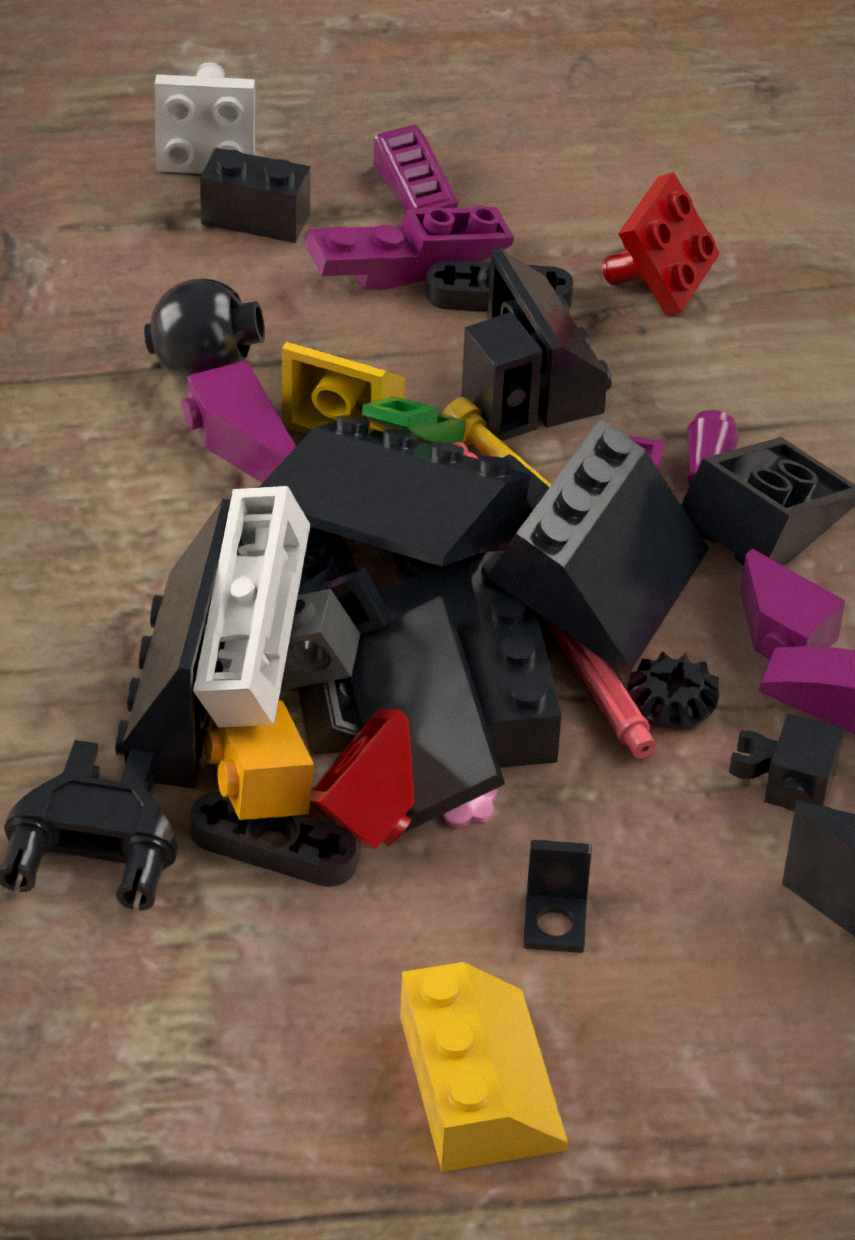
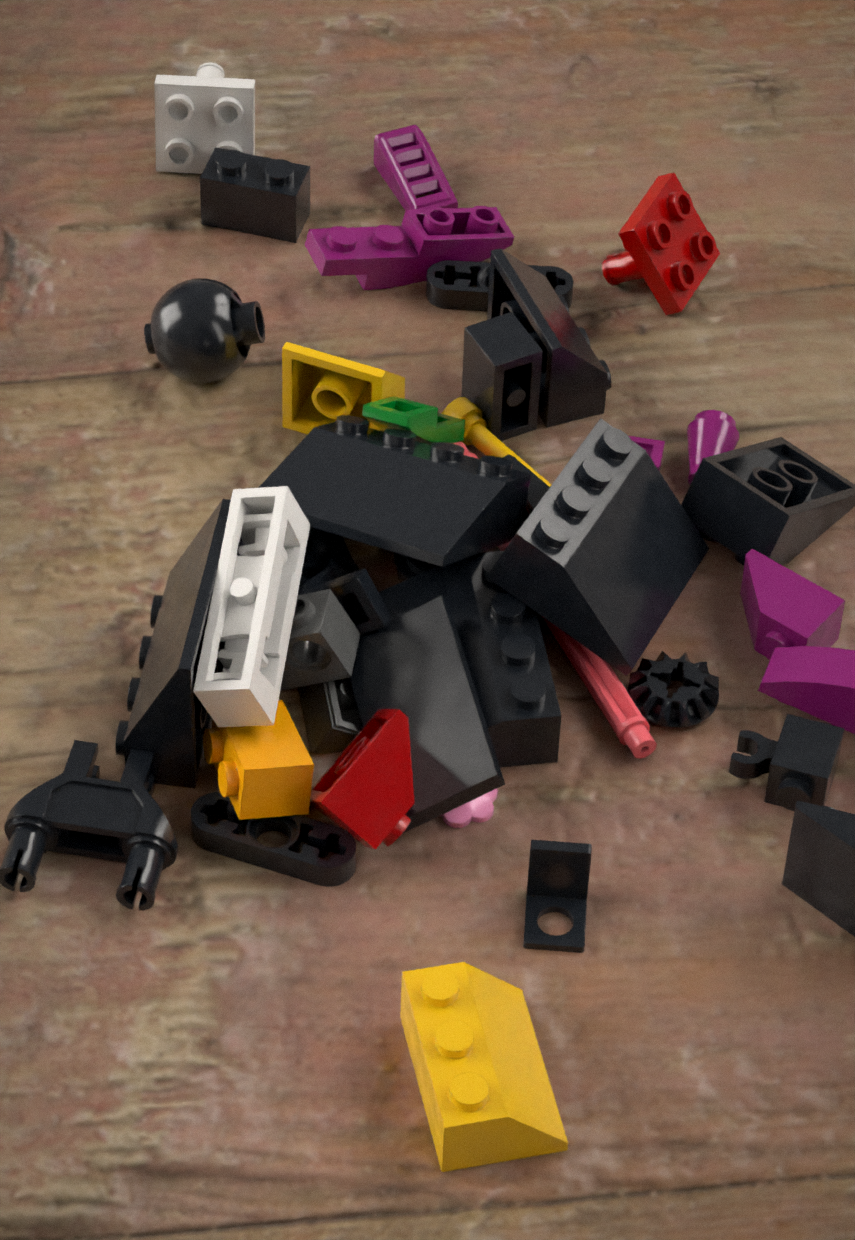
(237, 419): magenta slope -> none

